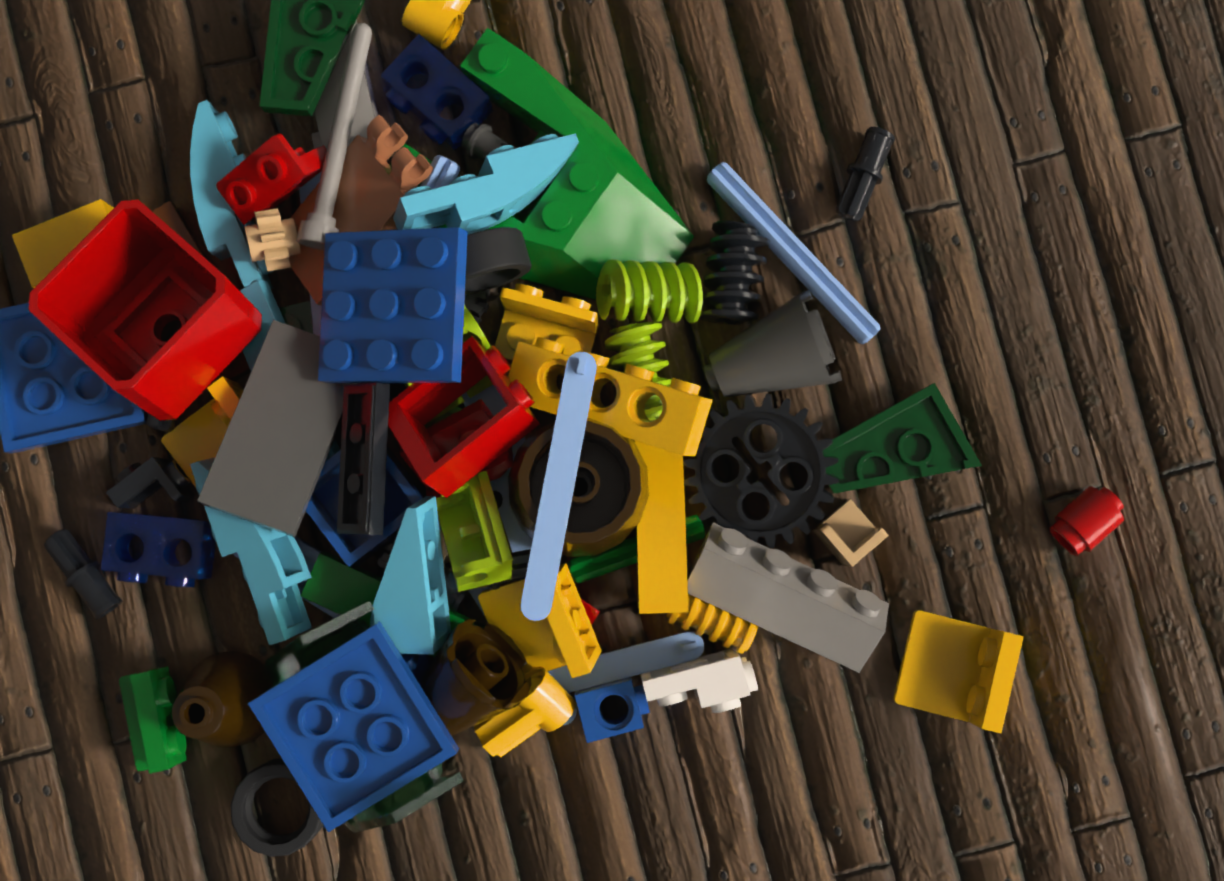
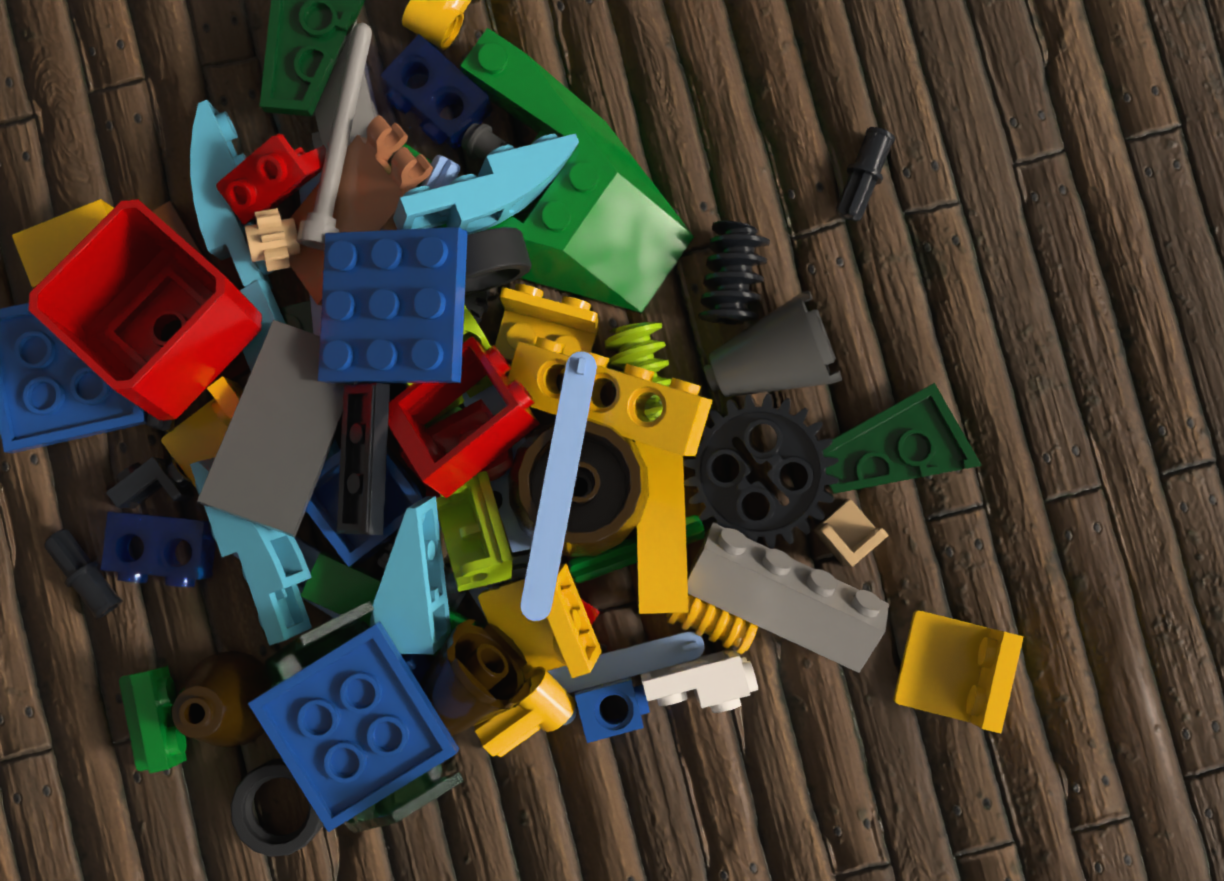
(650, 287): lime piece -> none
(793, 253): light blue axle -> none
(1087, 520): red brick -> none

